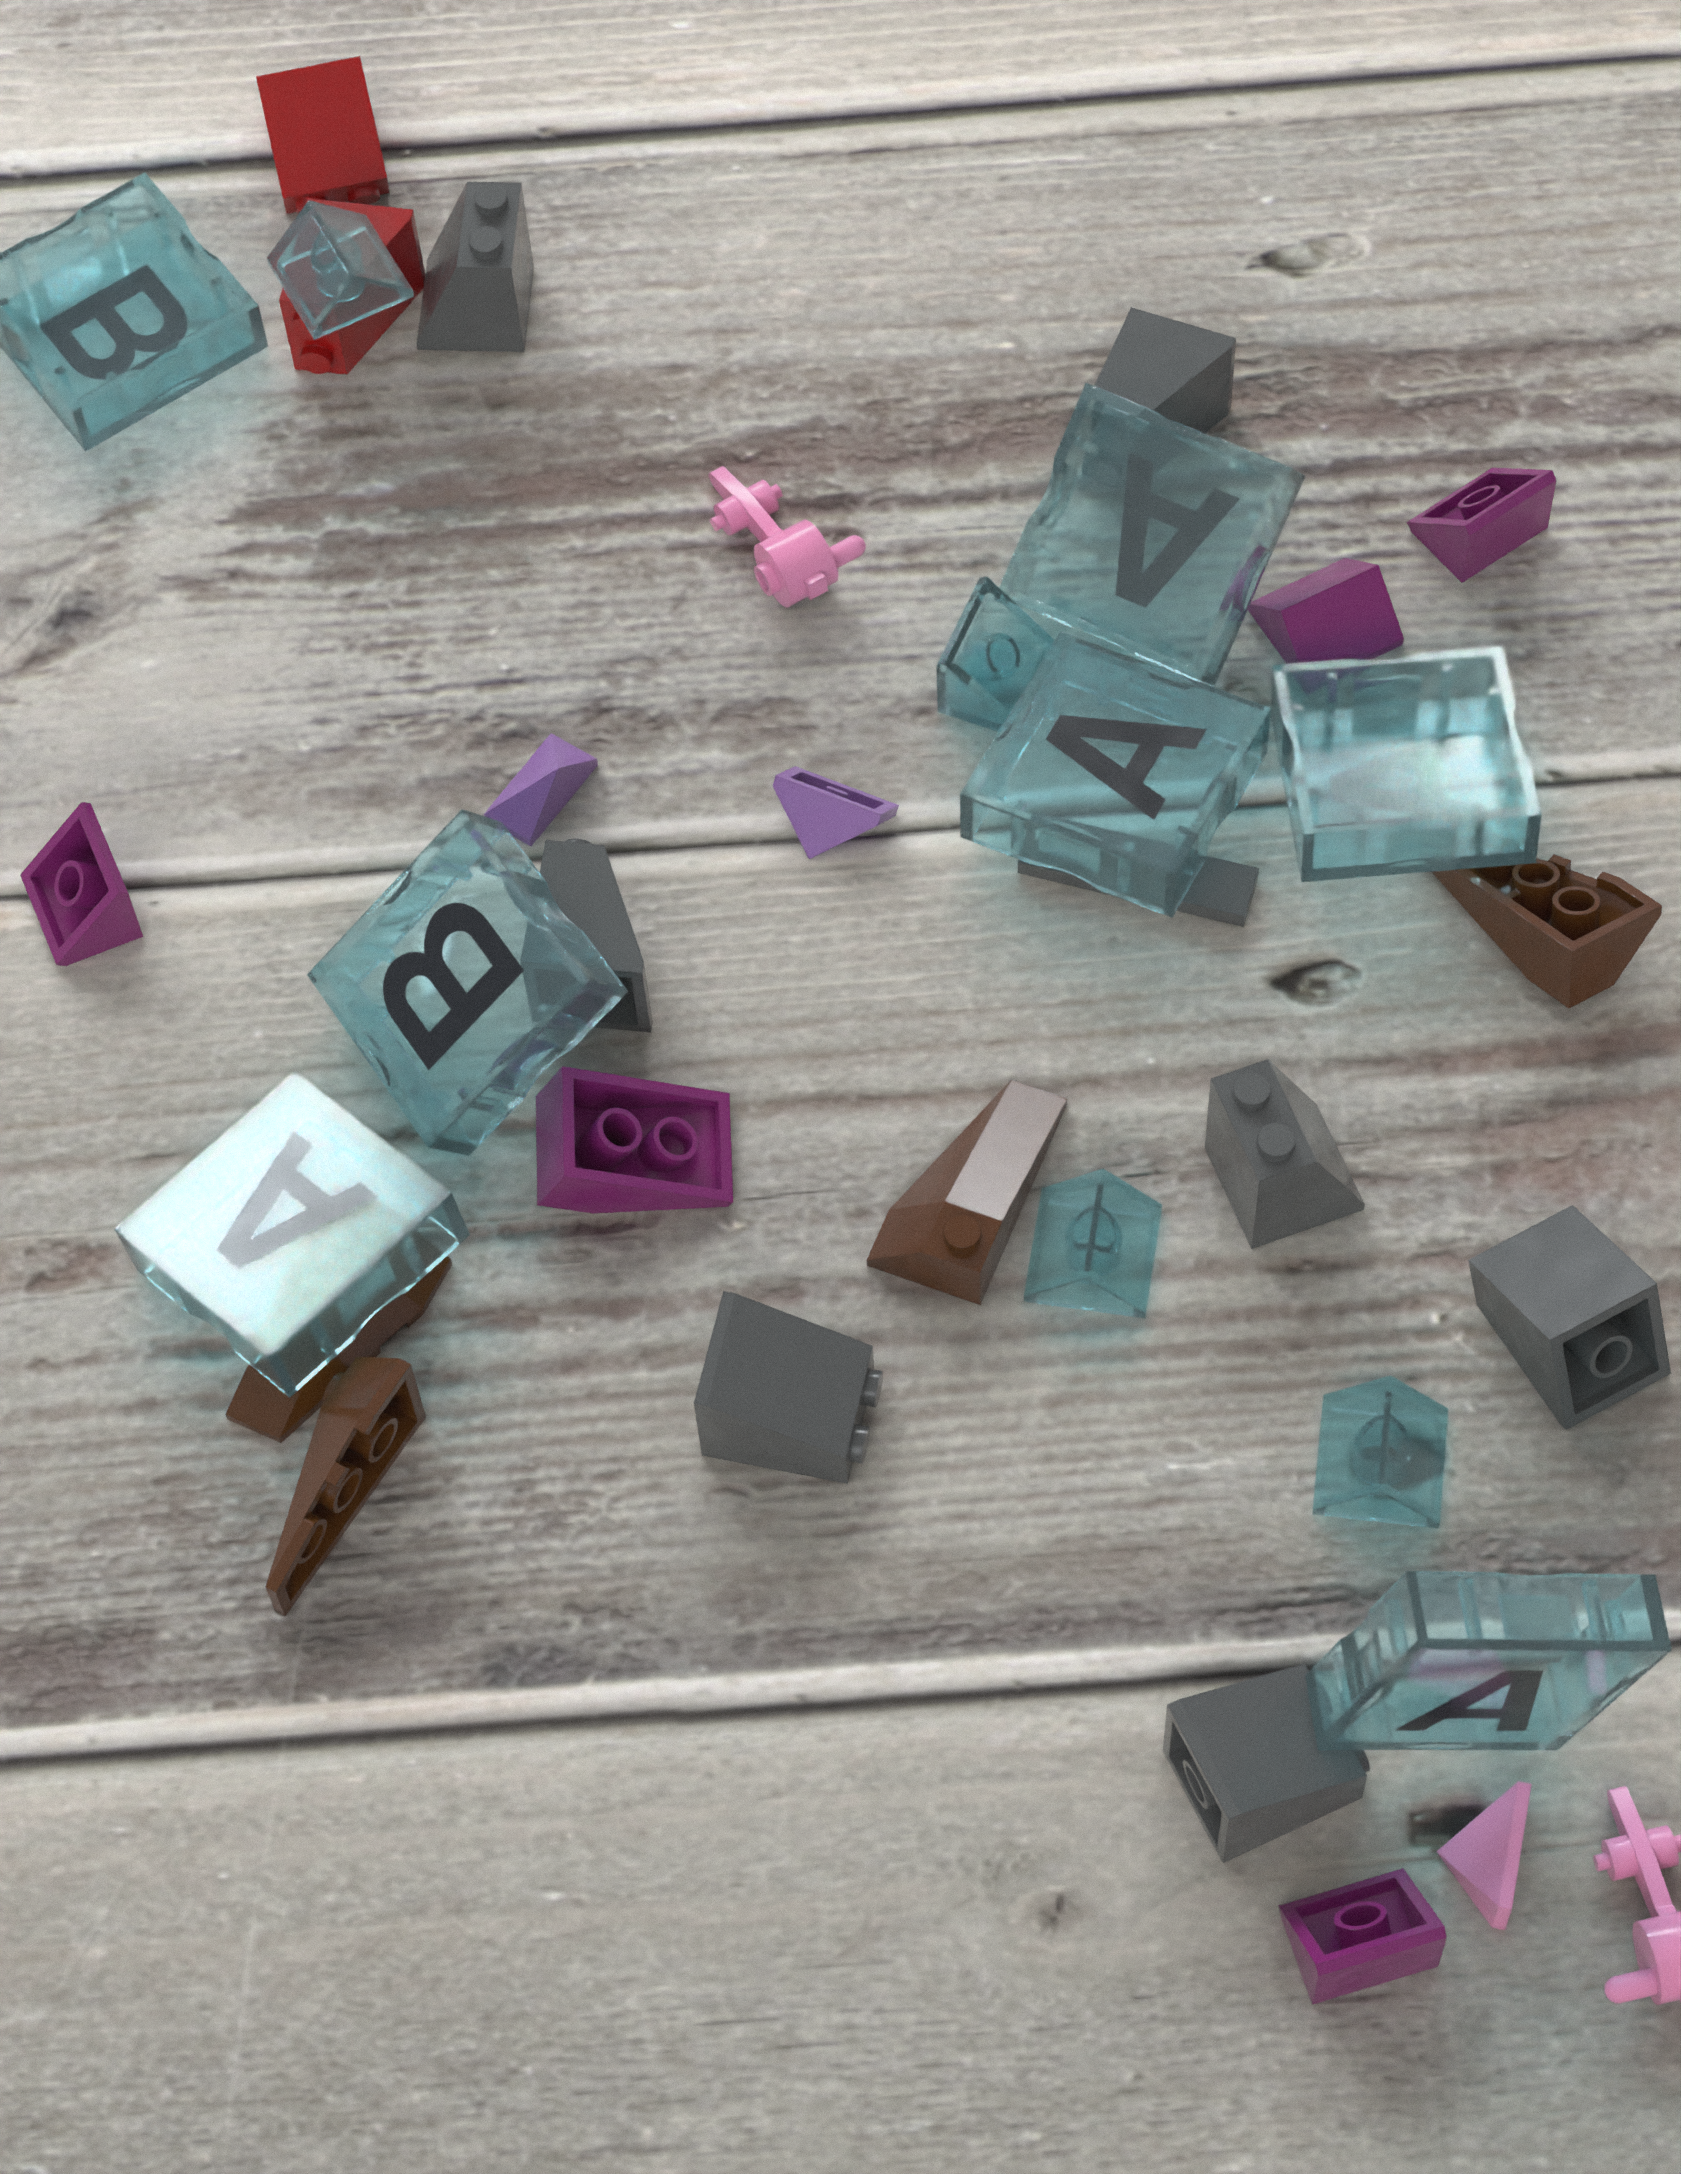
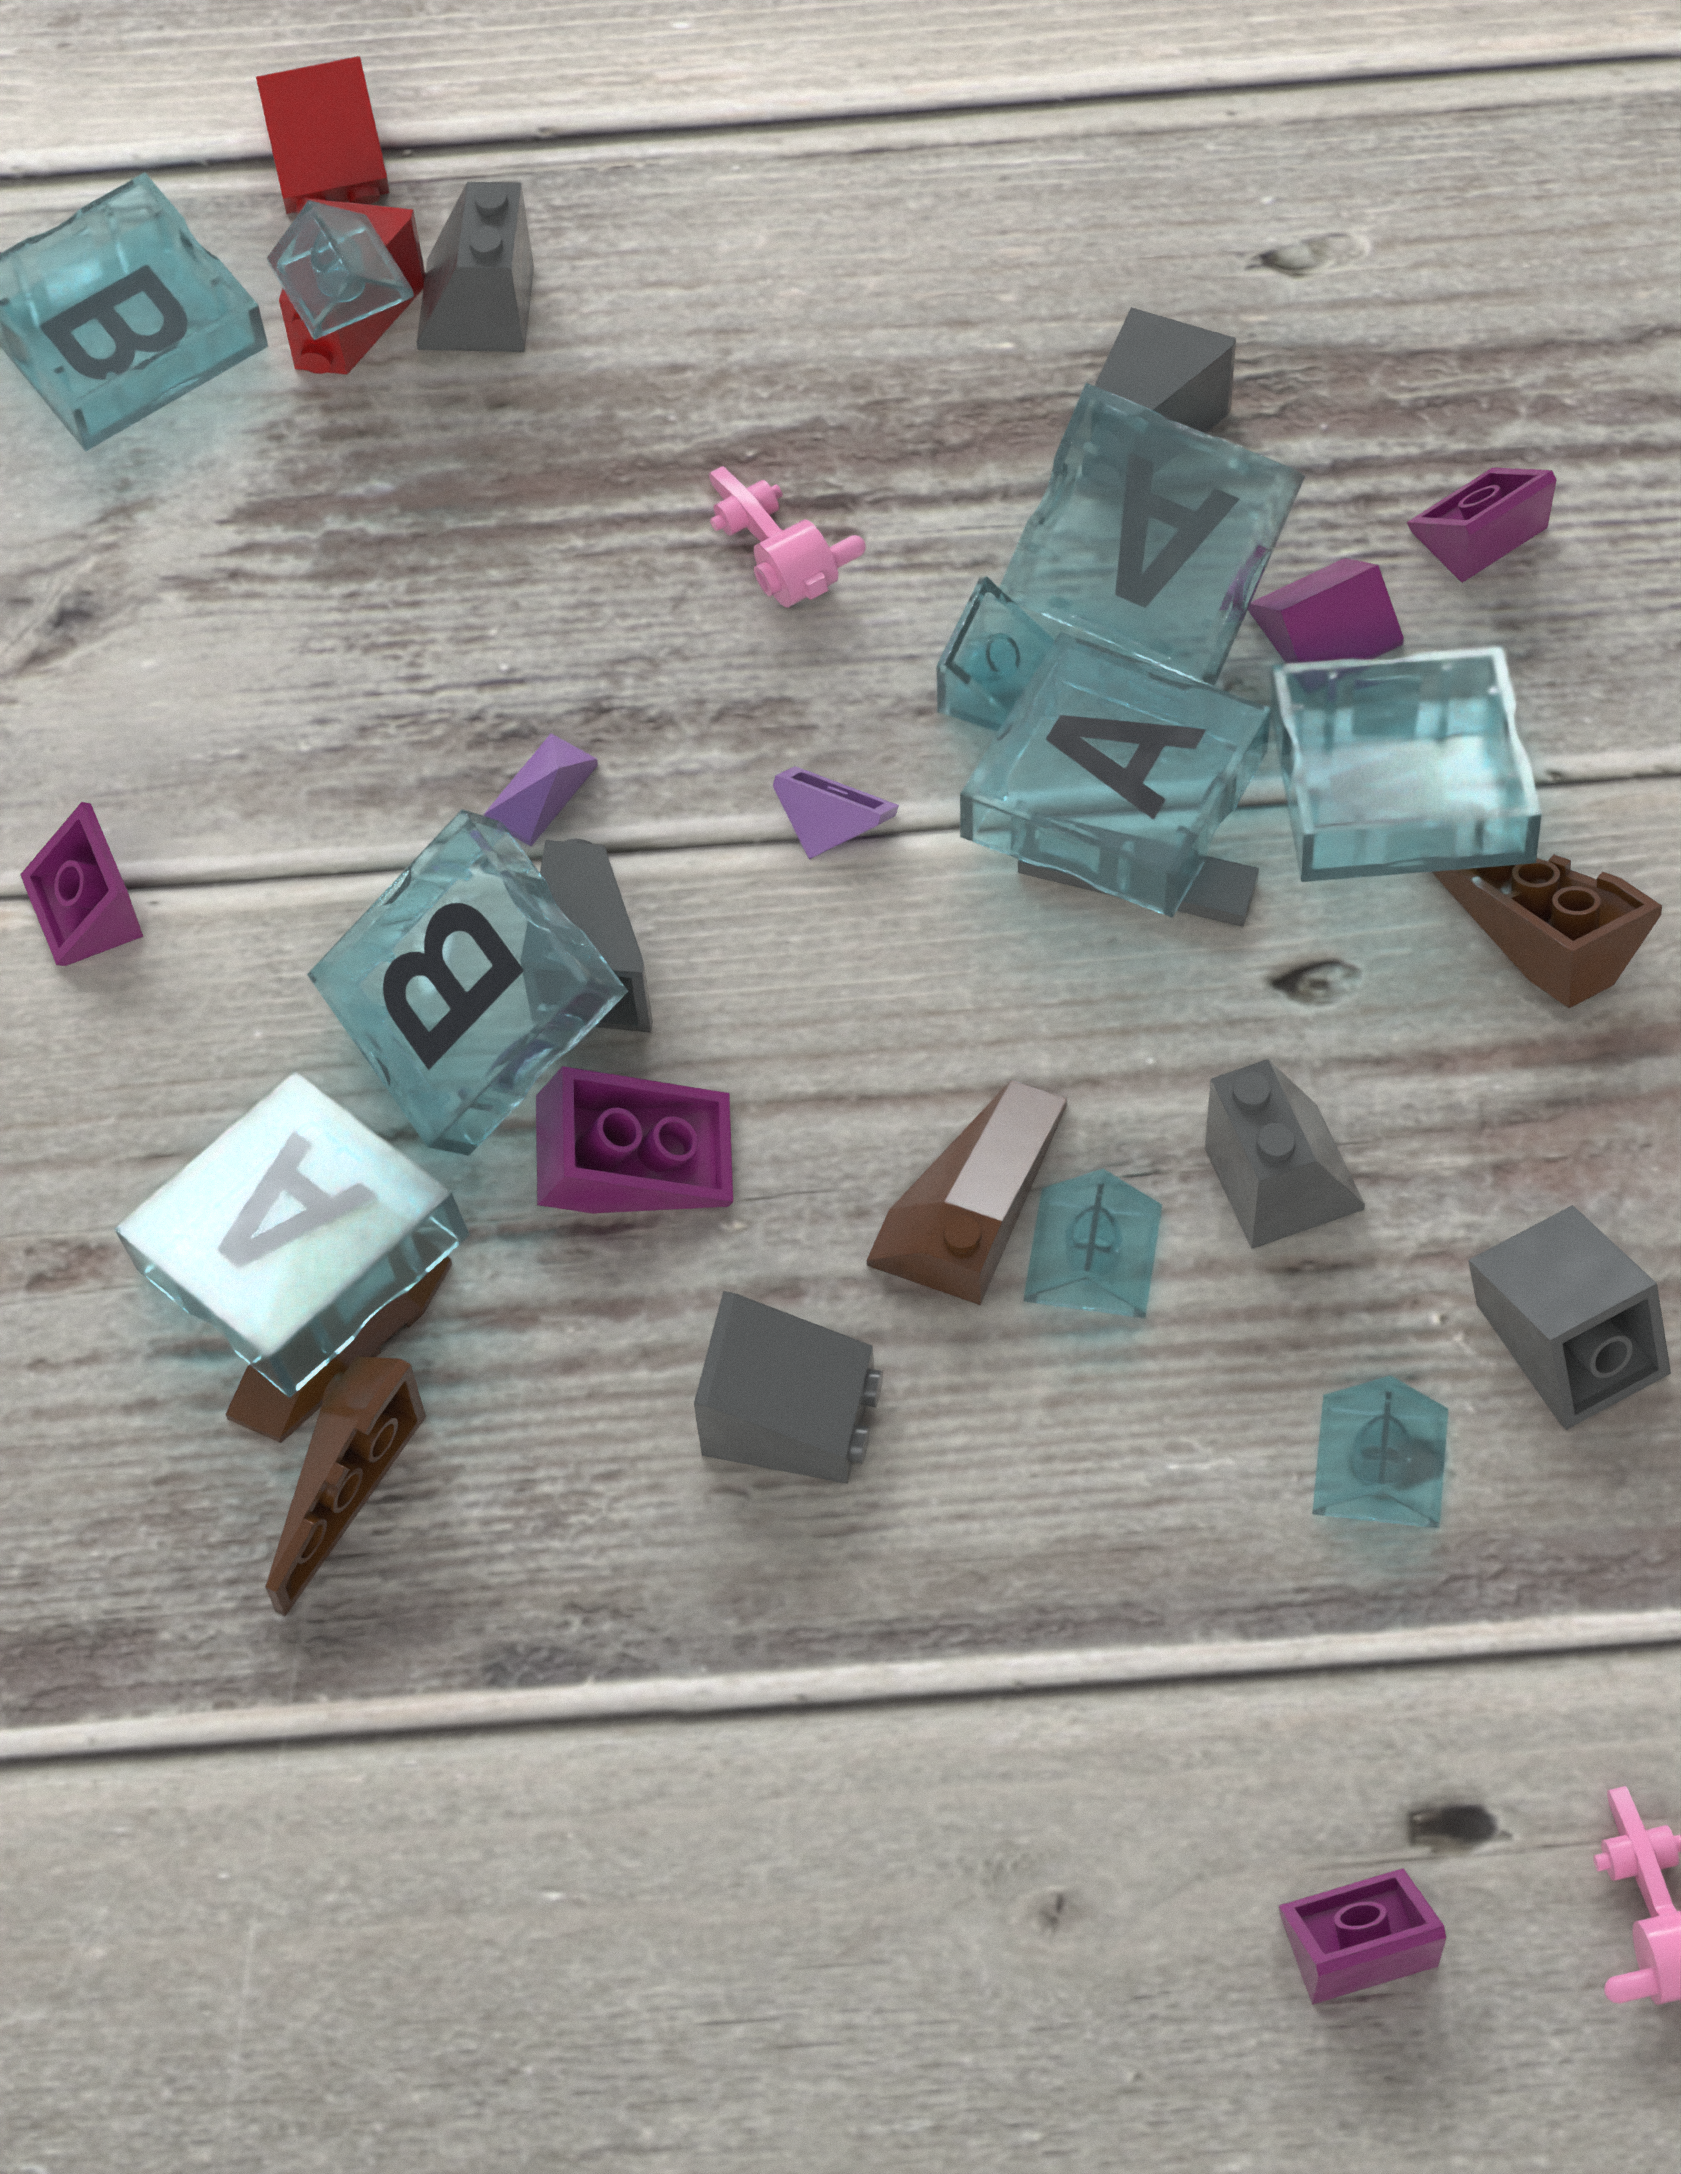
(1255, 1761): dark grey slope -> none
(1486, 1661): clear light blue tile -> none
(1488, 1854): bright pink slope -> none

